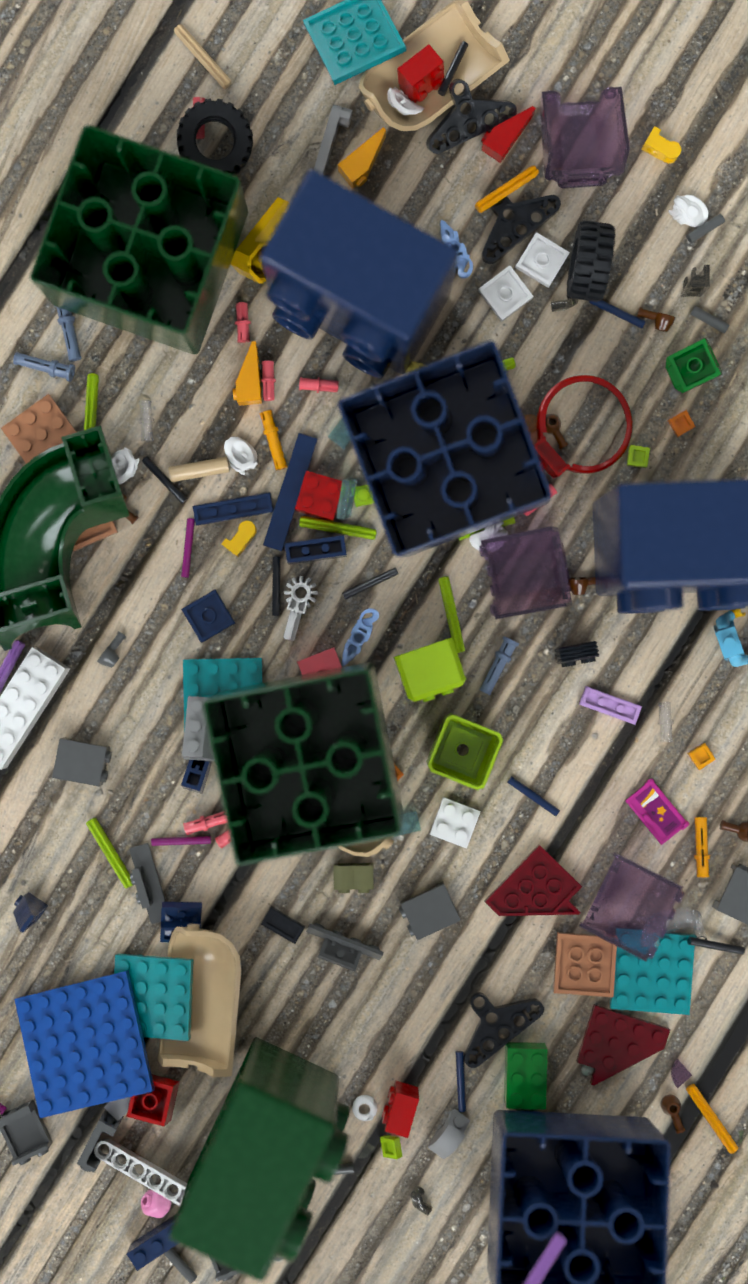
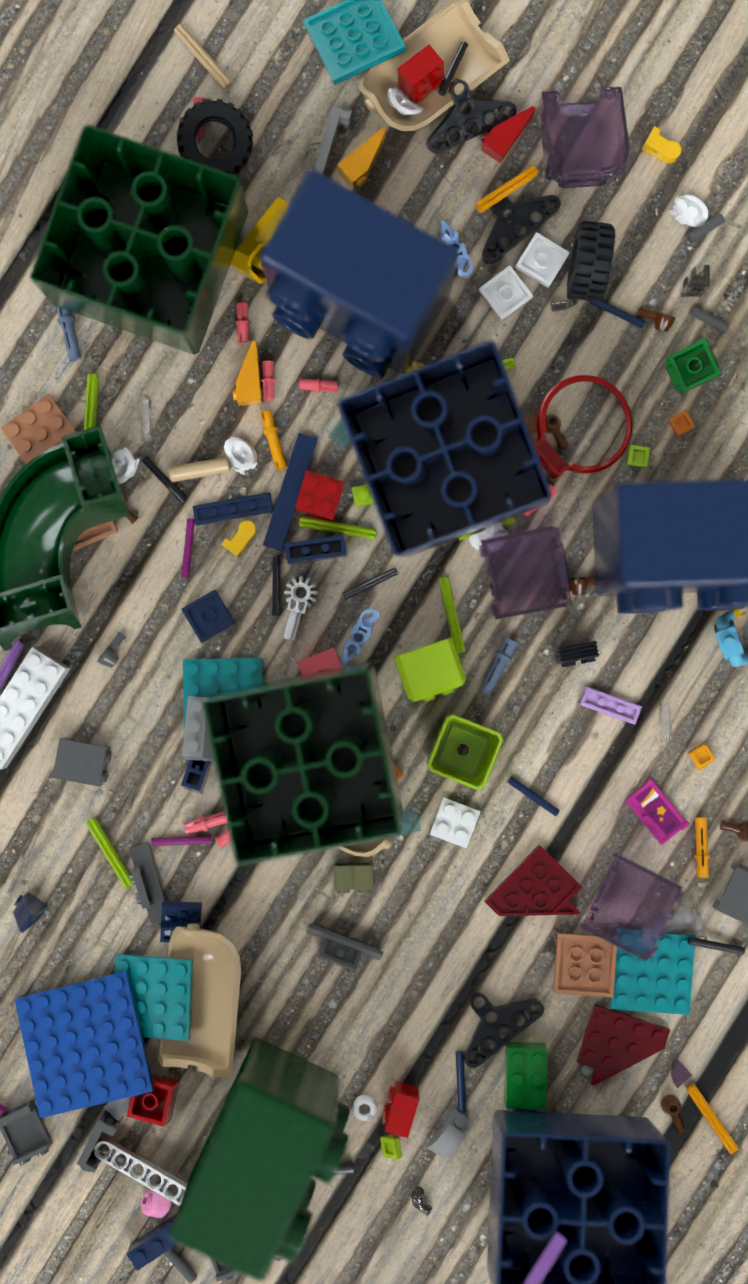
(53, 368): sand blue pin -> none
(283, 925): black tile -> none
(346, 498): clear light blue tile -> none
(429, 911): dark grey panel -> none

